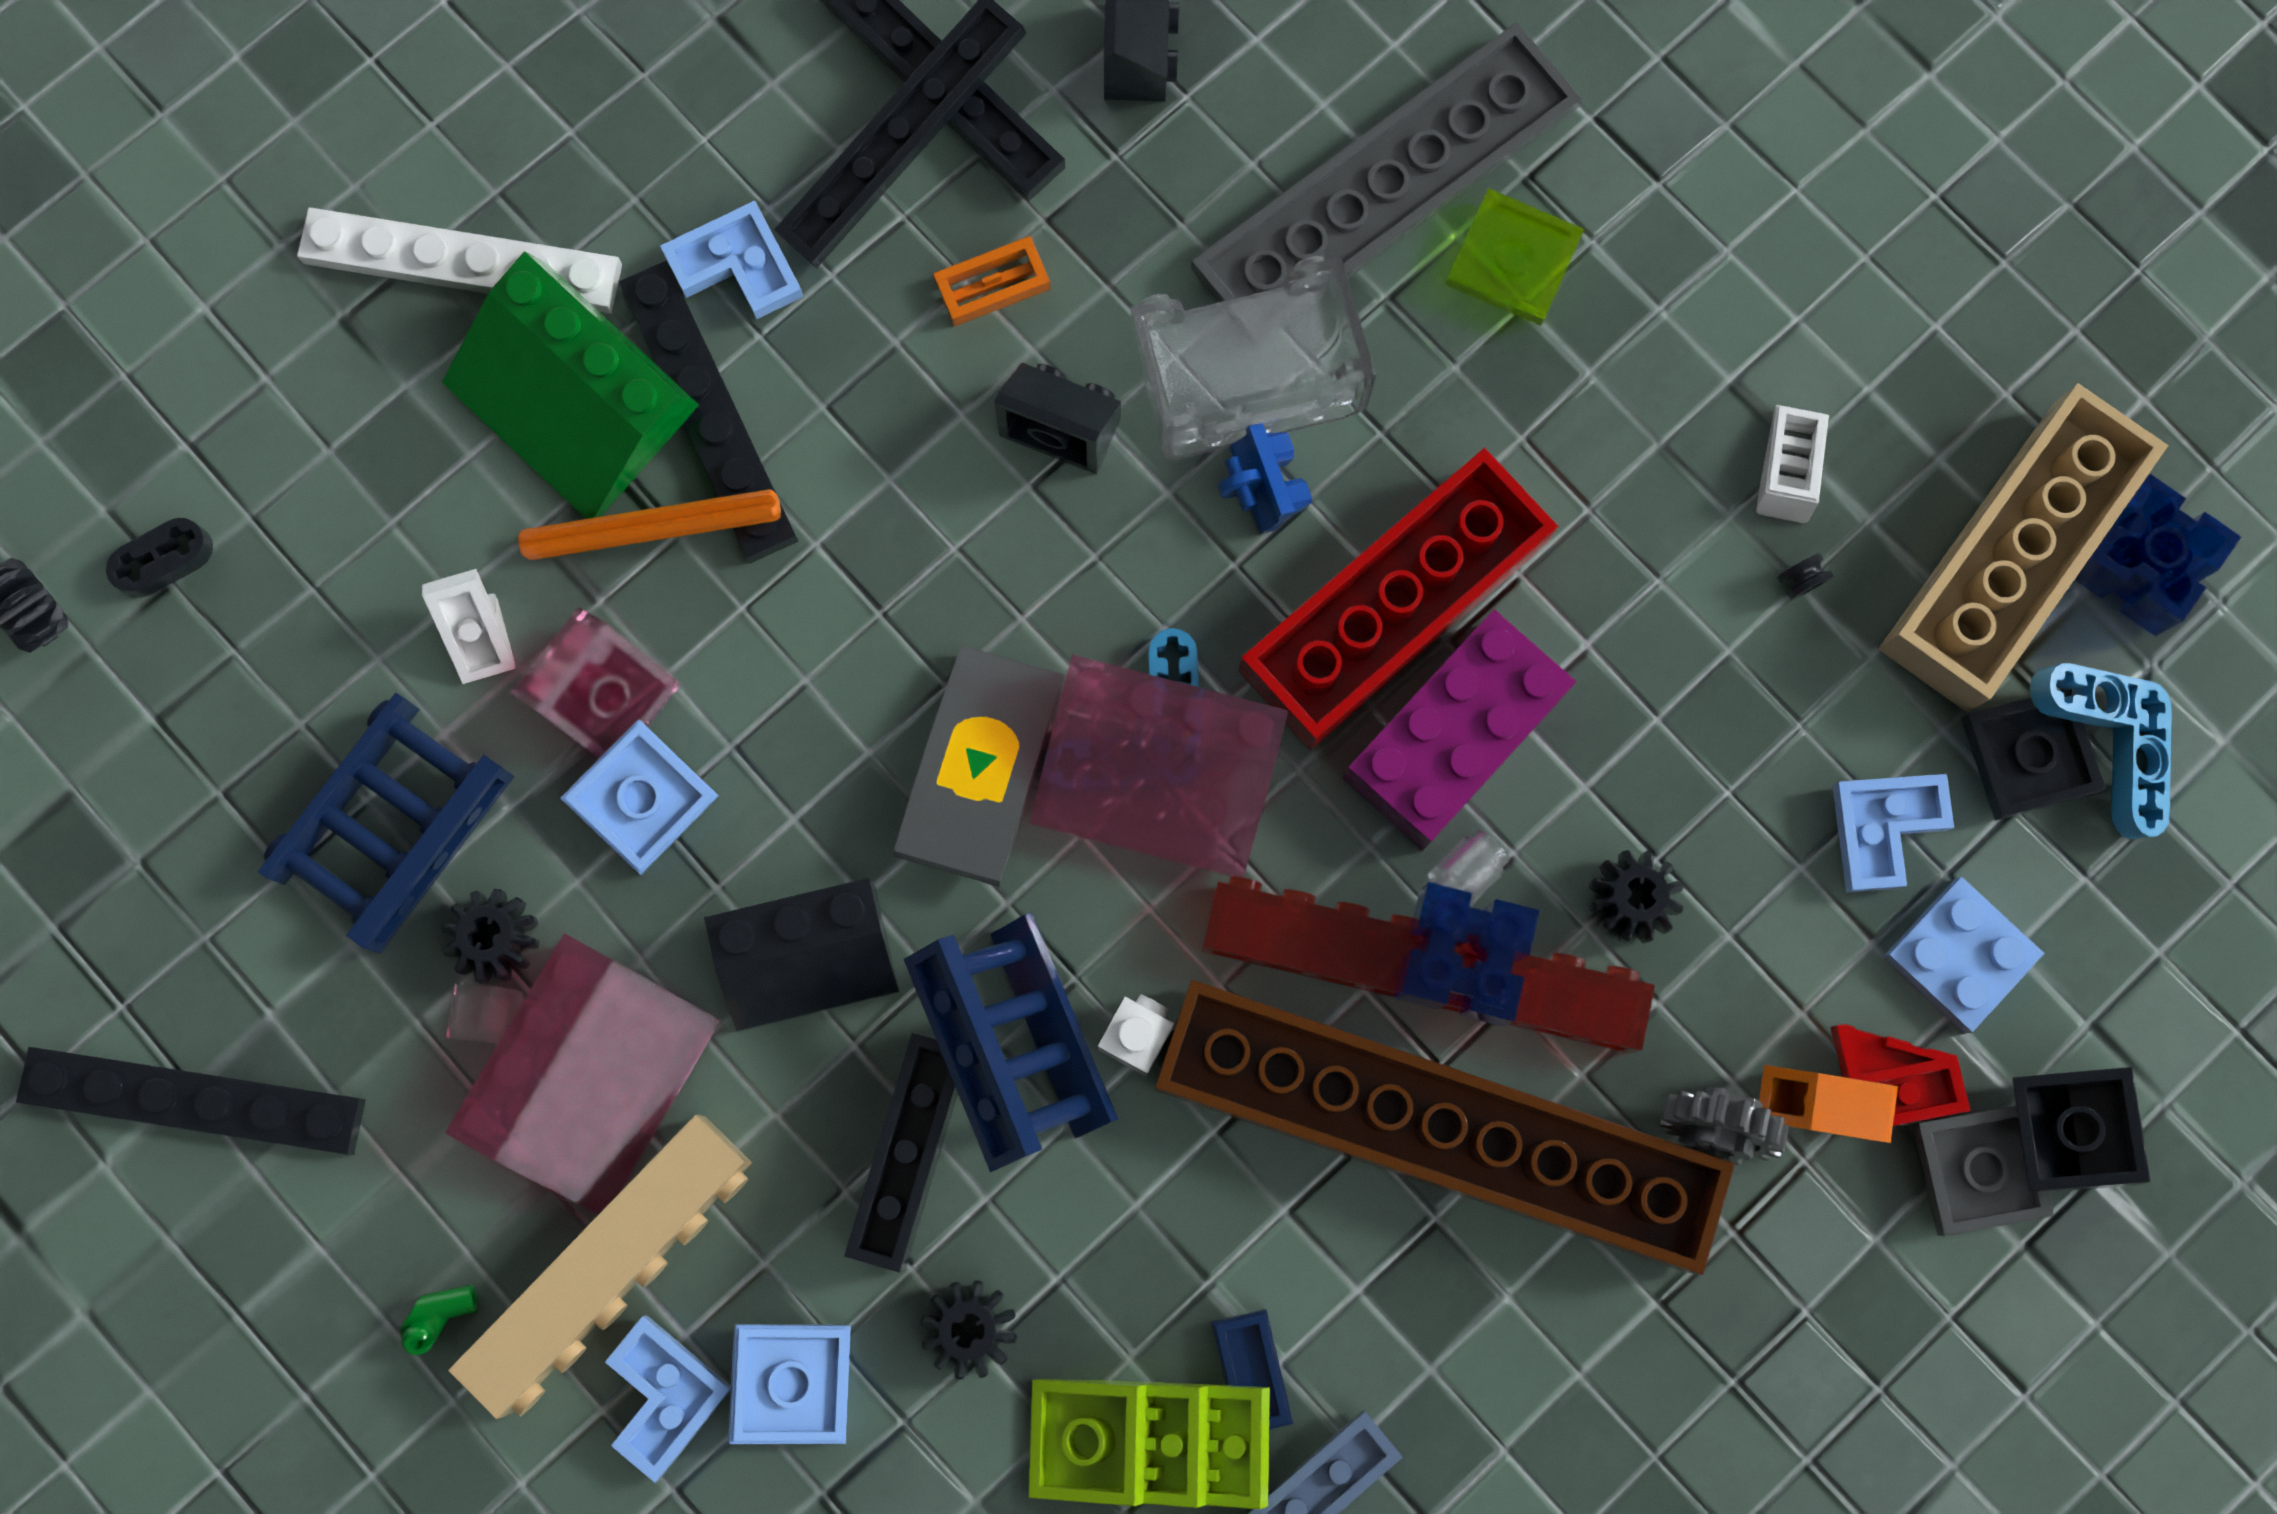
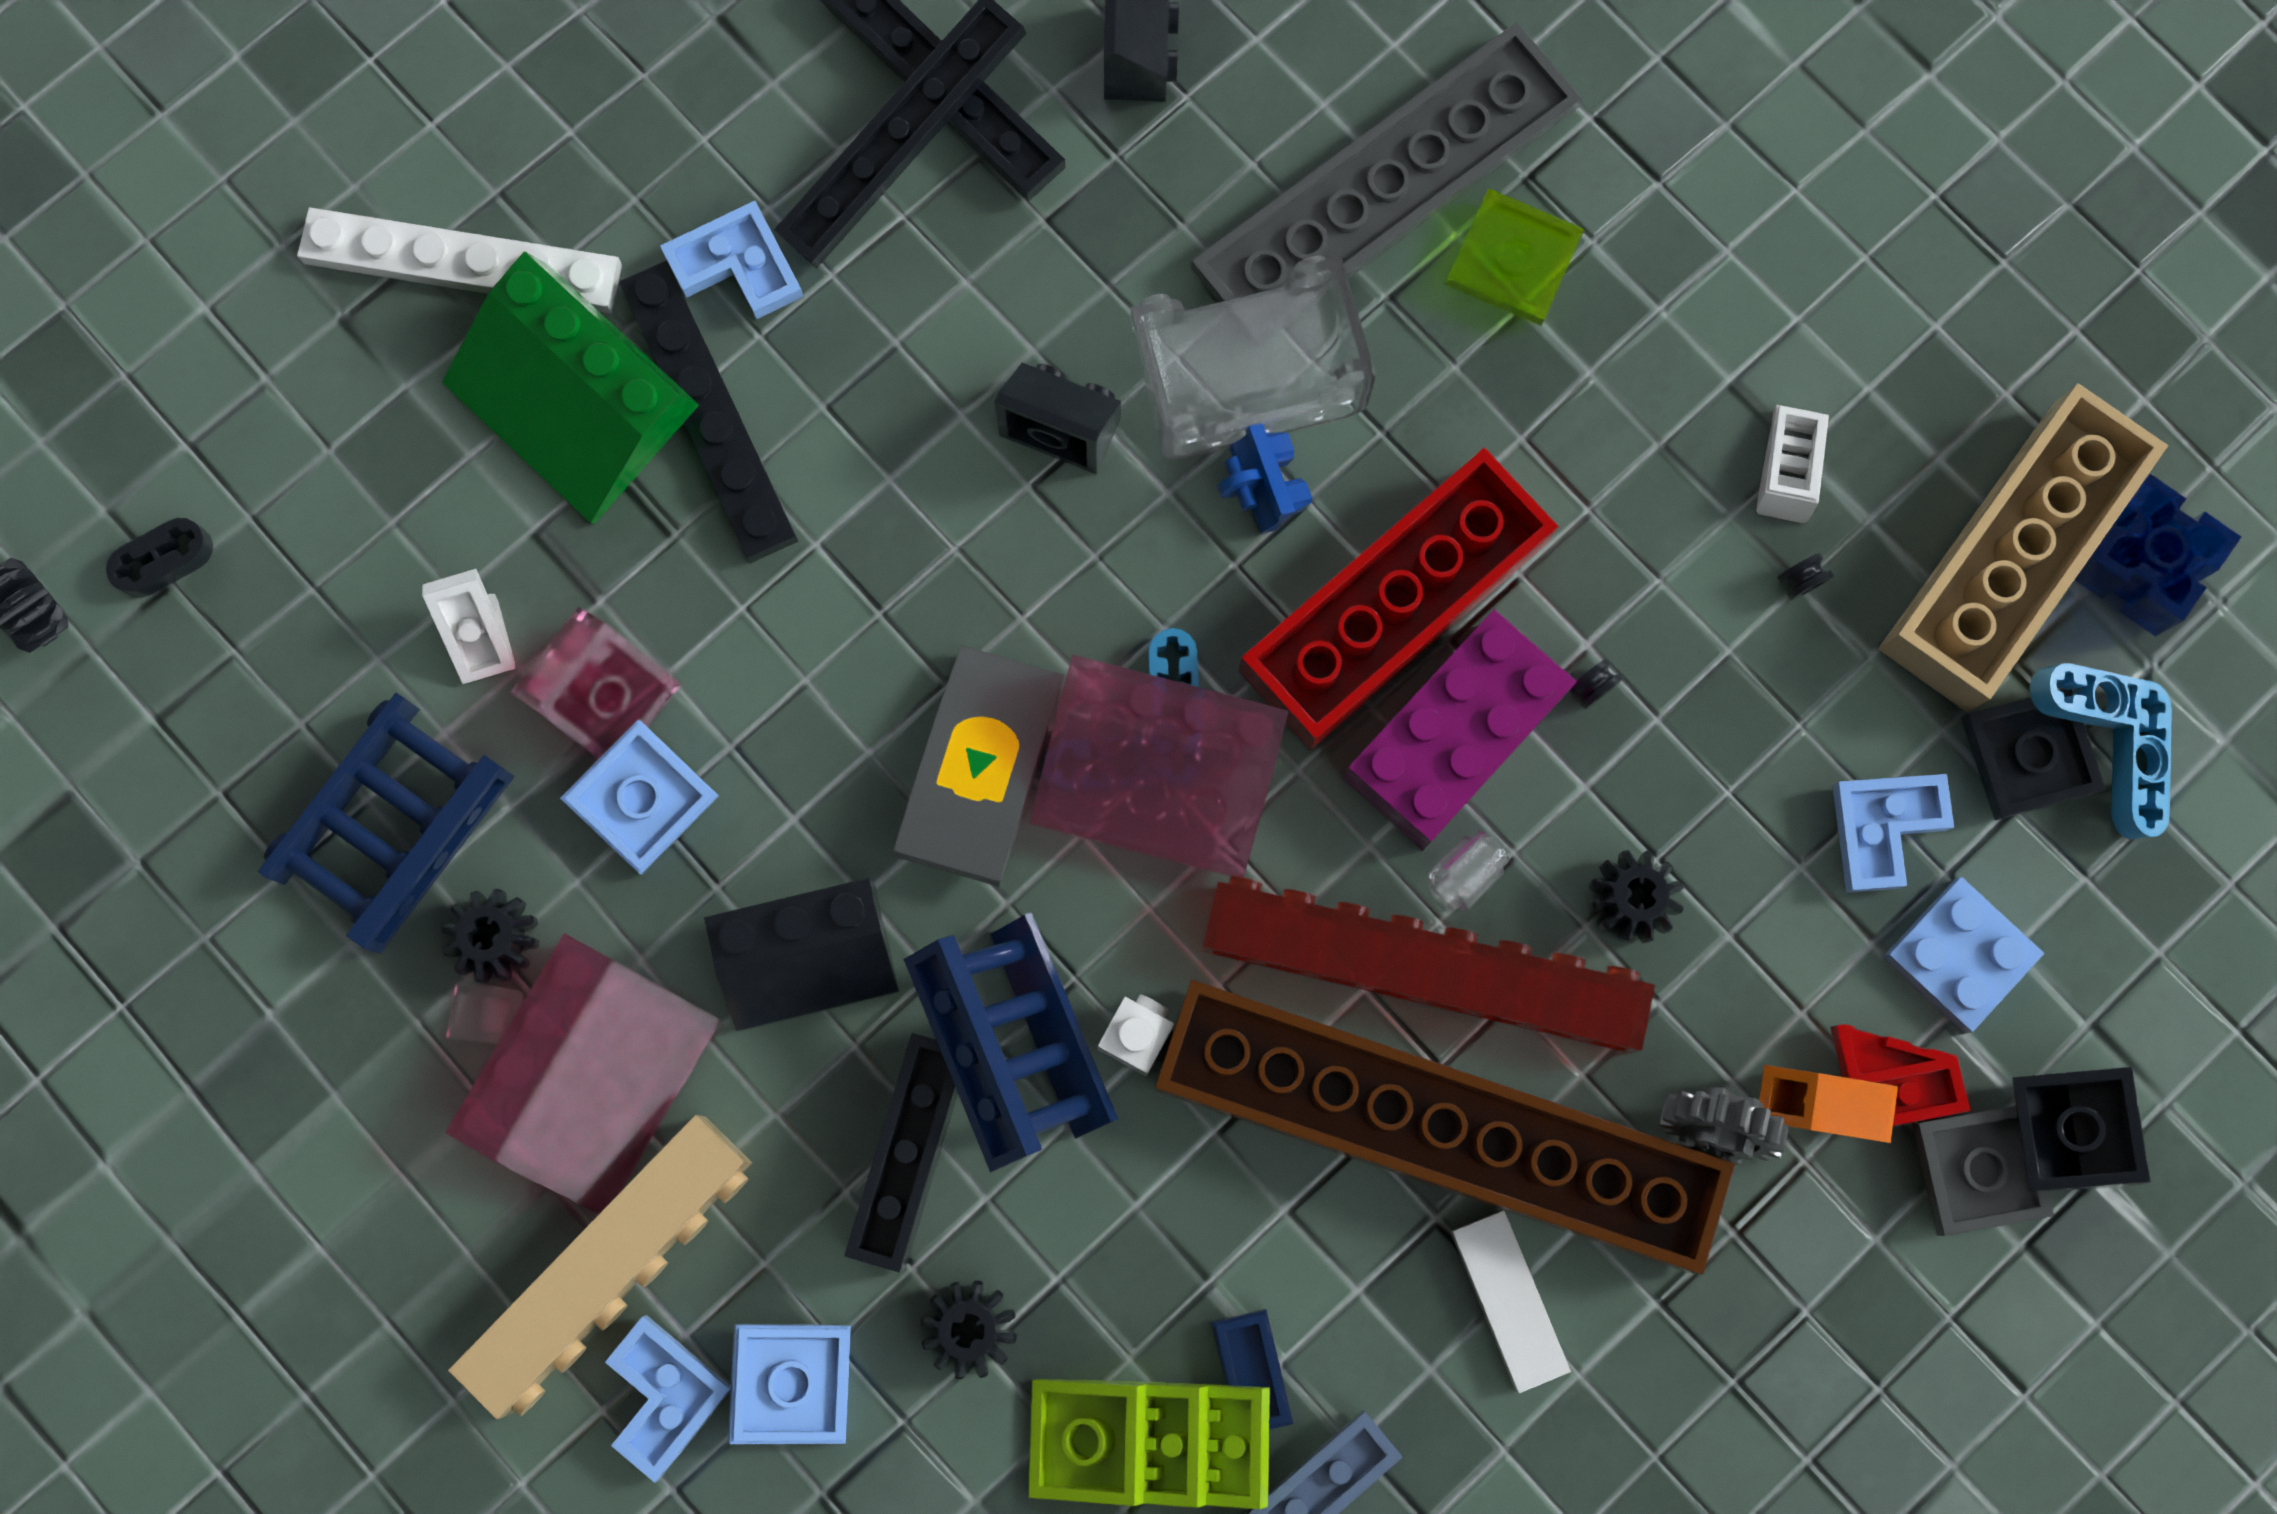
(191, 1100): black plate -> none
(431, 1314): green arm -> none
(649, 524): orange axle -> none
(1001, 298): orange tile -> none
(1497, 935): clear blue brick -> none
(1510, 1301): none -> white tile
(1595, 683): none -> black bush

